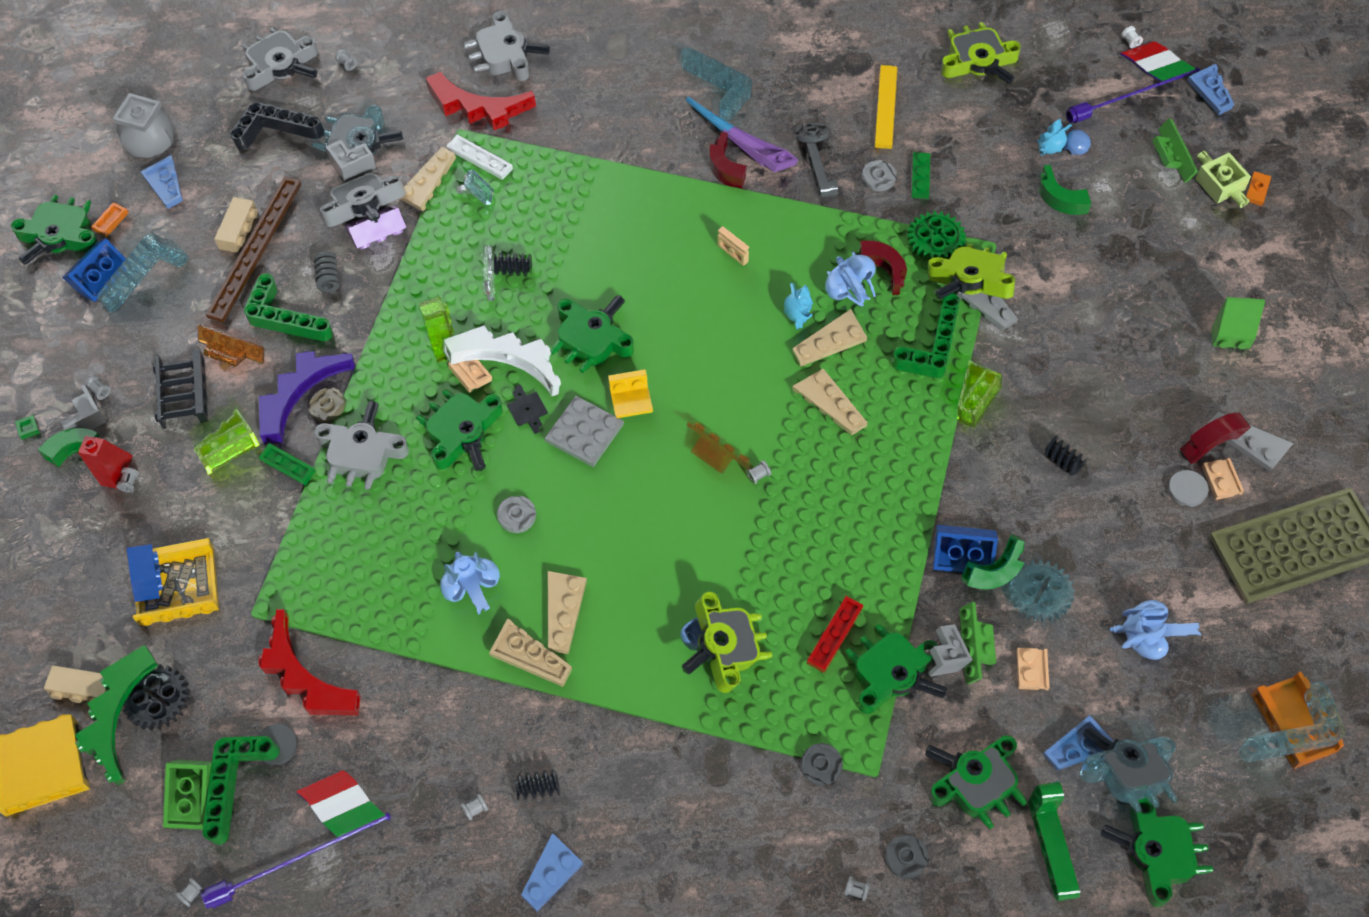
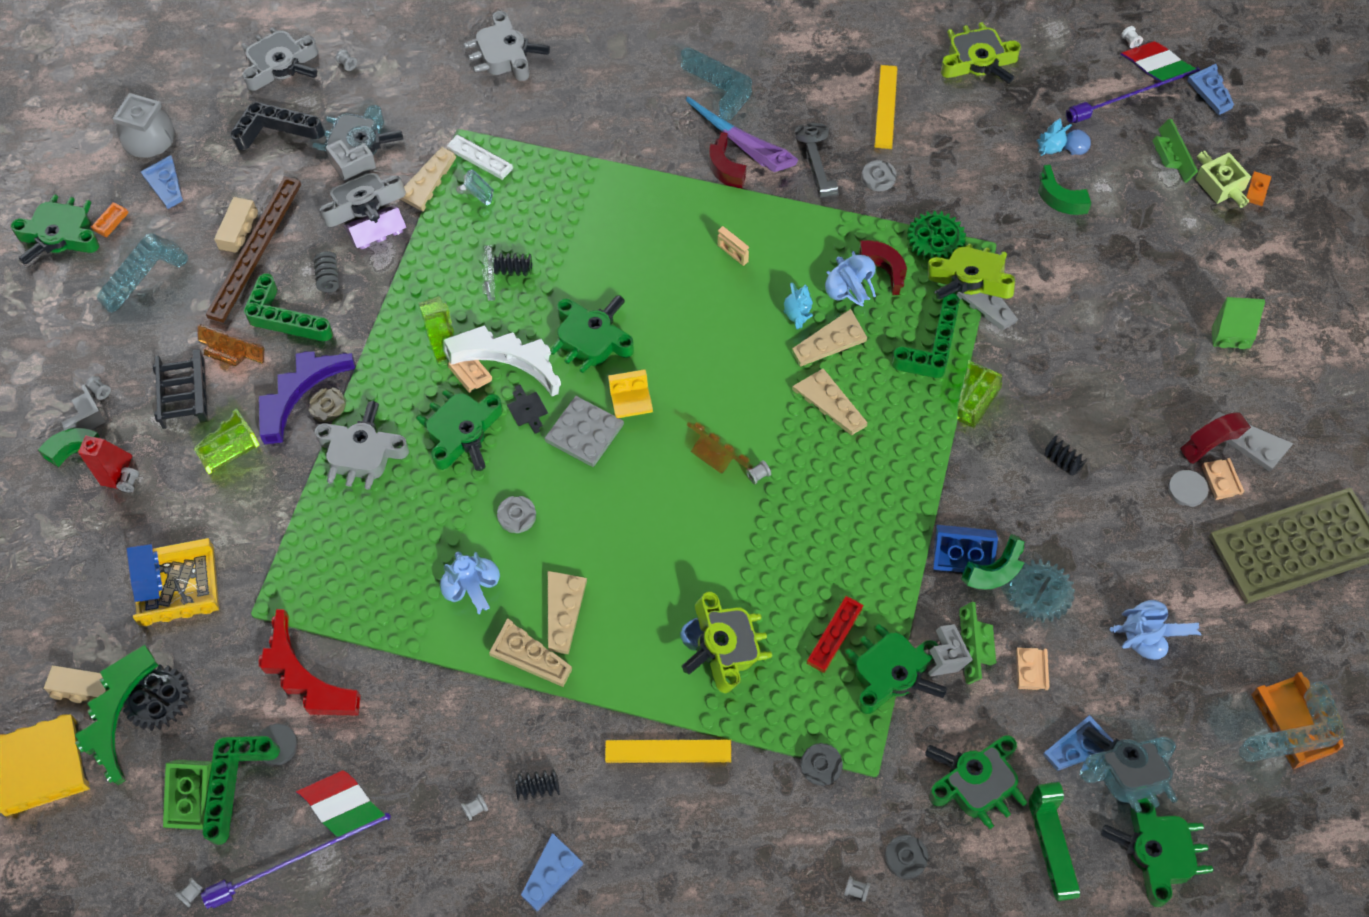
(27, 427): green tile -> none
(94, 269): blue slope -> none
(287, 464): green plate -> none
(475, 107): arch -> none
(667, 751): none -> yellow tile
(920, 175): green plate -> none

